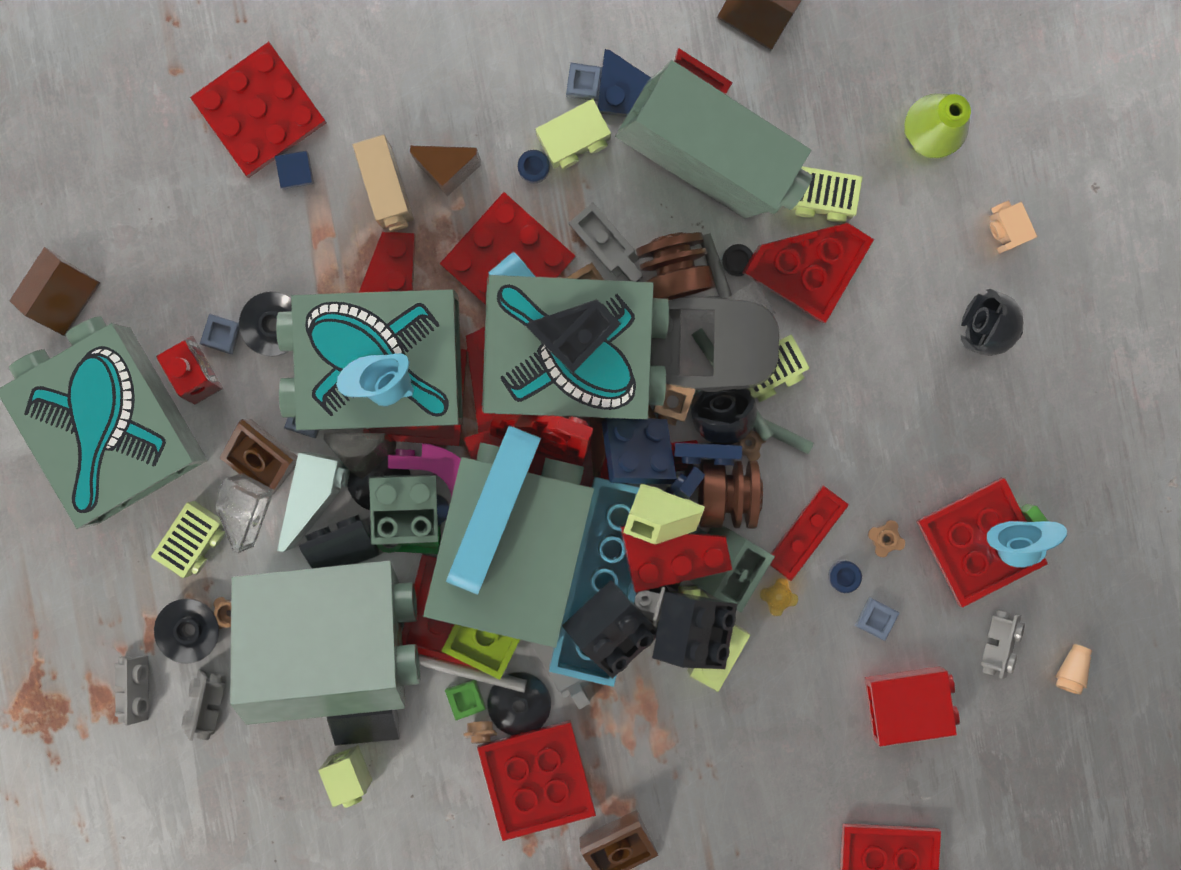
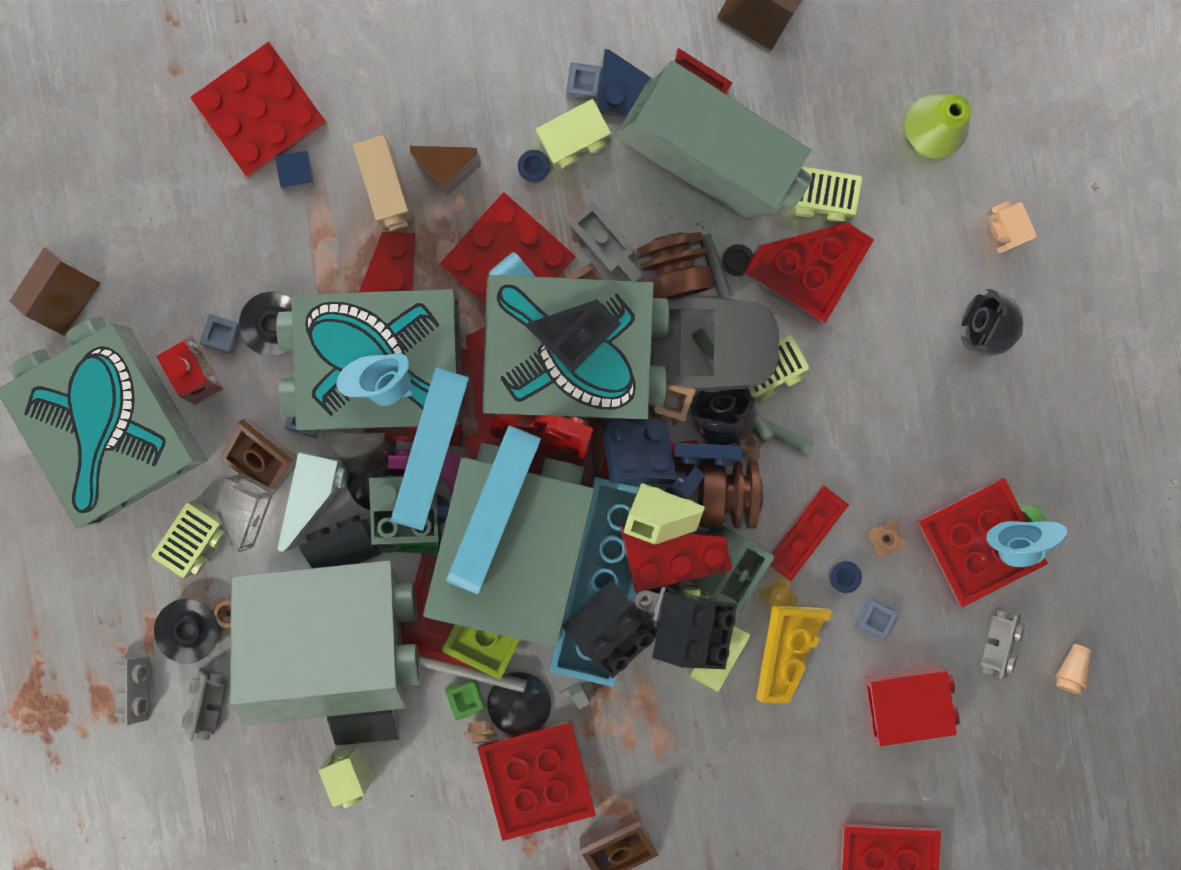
(429, 448): none -> medium azure beam
(787, 645): none -> yellow wing

